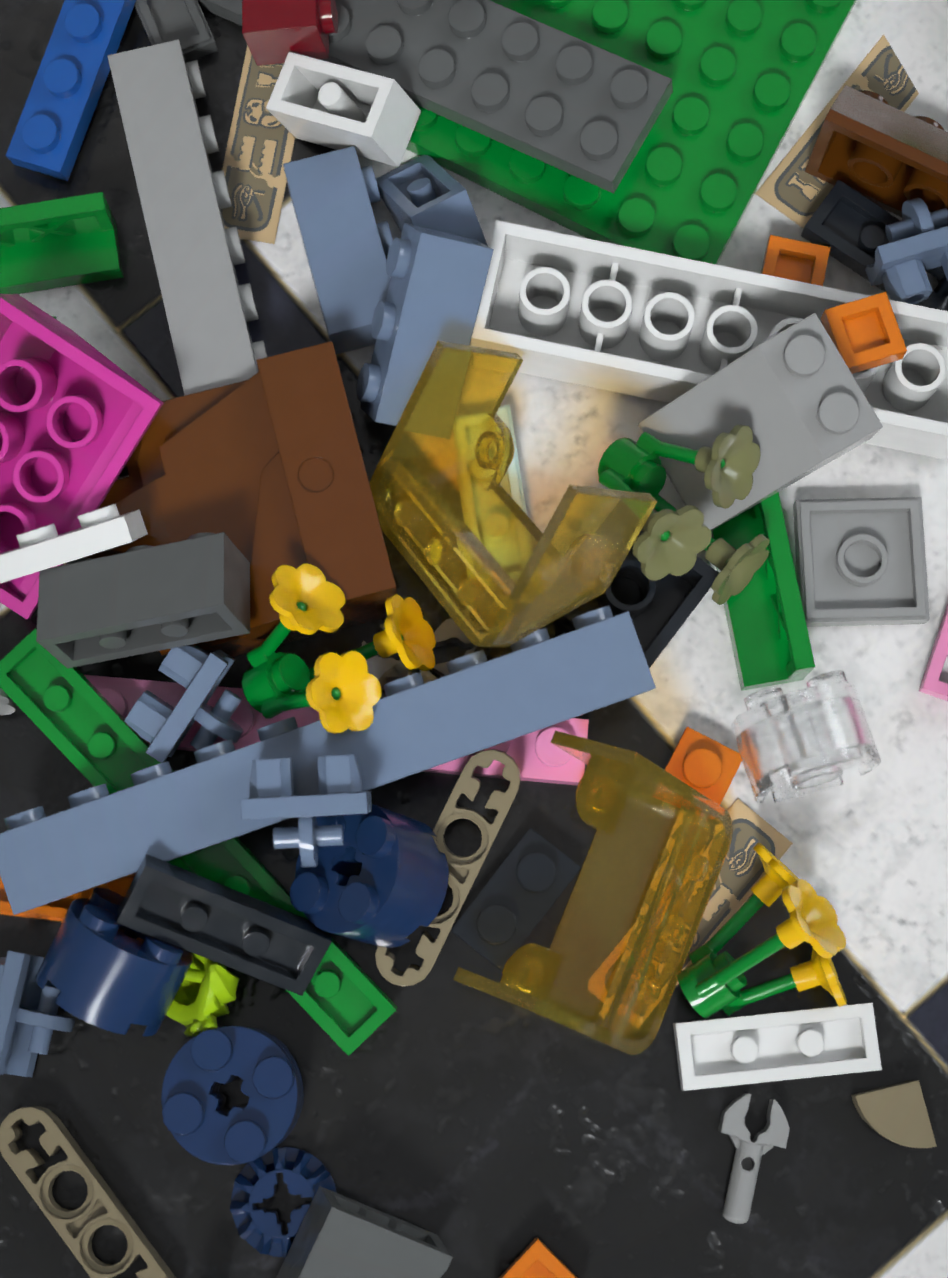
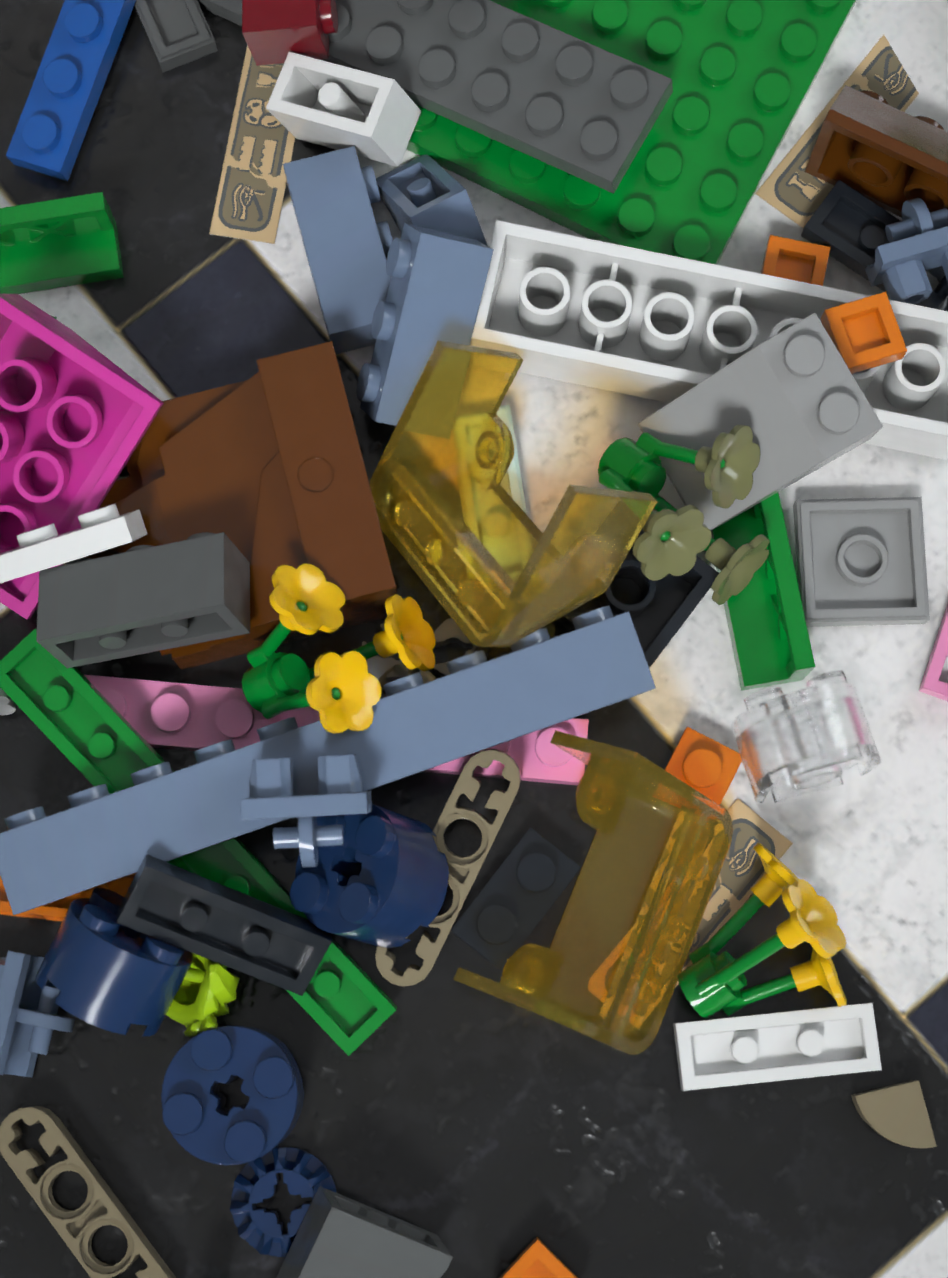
(167, 726): sand blue hips -> none
(184, 216): light grey brick -> none
(749, 1153): light grey bar -> none

